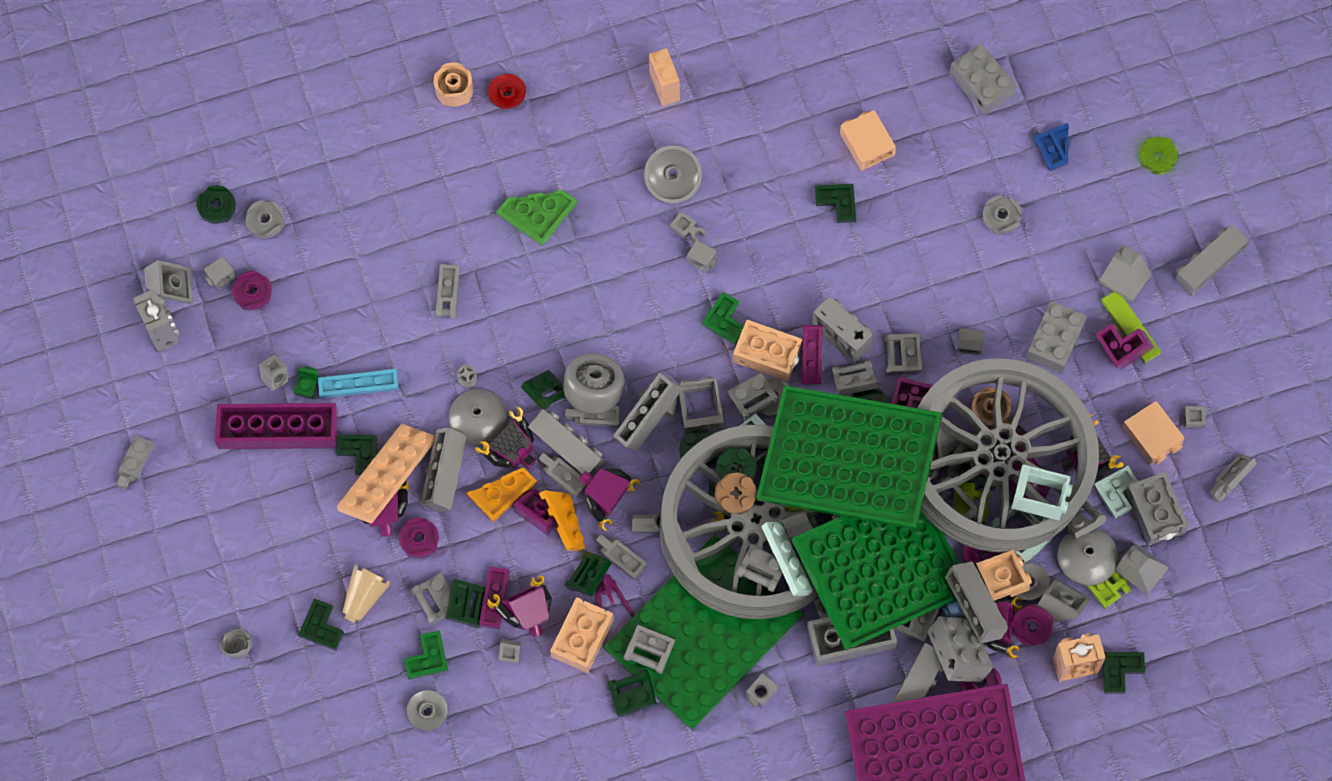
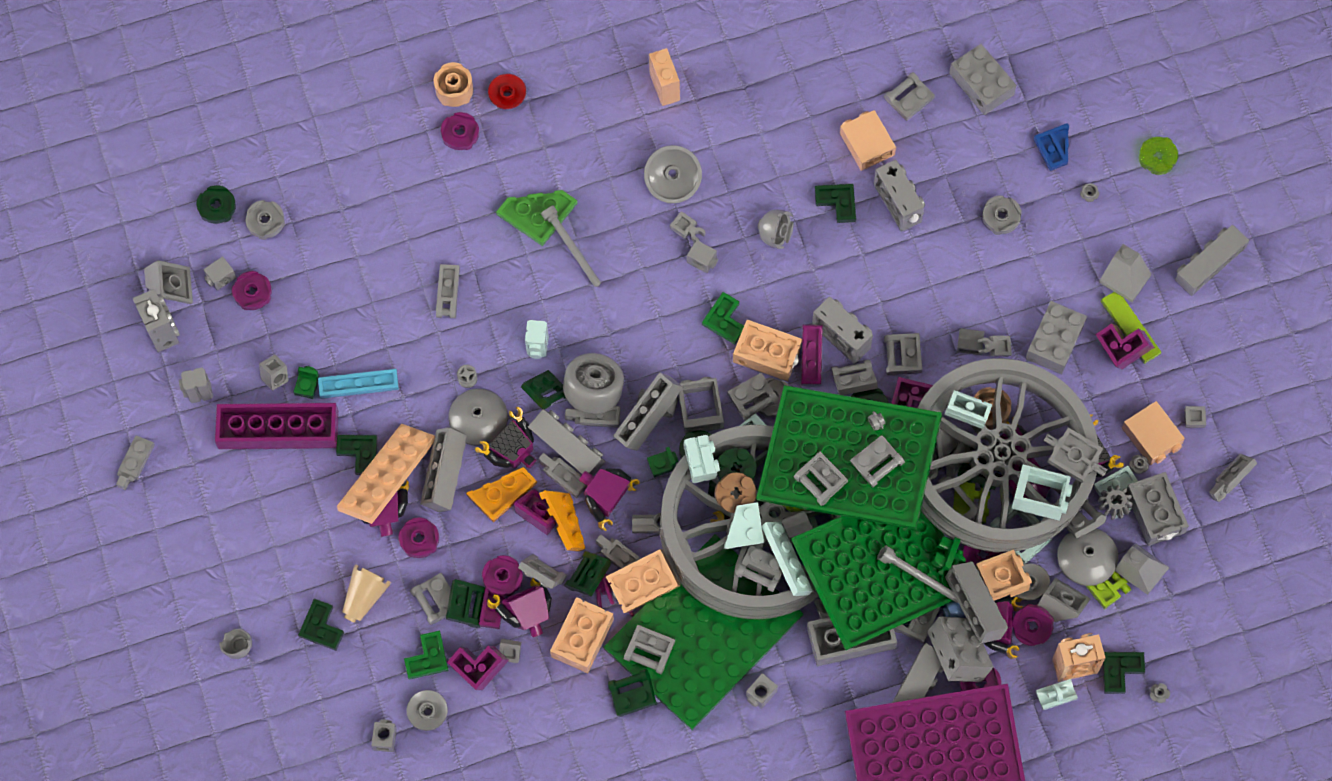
(196, 385): none -> light grey brick
(384, 744): none -> light grey brick
(467, 139): none -> magenta plate
(479, 670): none -> magenta brick
(498, 565): none -> magenta plate
(536, 339): none -> light aqua brick
(542, 572): none -> light grey plate
(550, 215): none -> light grey piece
(643, 581): none -> light nougat piece
(662, 462): none -> green bracket
(700, 458): none -> light aqua brick
(745, 527): none -> light aqua wing
(776, 228): none -> light grey cylinder
(825, 473): none -> light grey plate
(873, 456): none -> light grey plate
(876, 421): none -> light grey plate
(887, 555): none -> light grey piece
(899, 195): none -> light grey piece
(913, 101): none -> light grey plate
(951, 555): none -> green hips
(968, 409): none -> light aqua brick
(996, 346): none -> light grey plate
(1056, 694): none -> light aqua hips
(1075, 455): none -> light grey plate
(1089, 188): none -> light grey plate
(1111, 496): none -> light grey gear
(1135, 467): none -> light grey plate
(1154, 693): none -> light grey plate

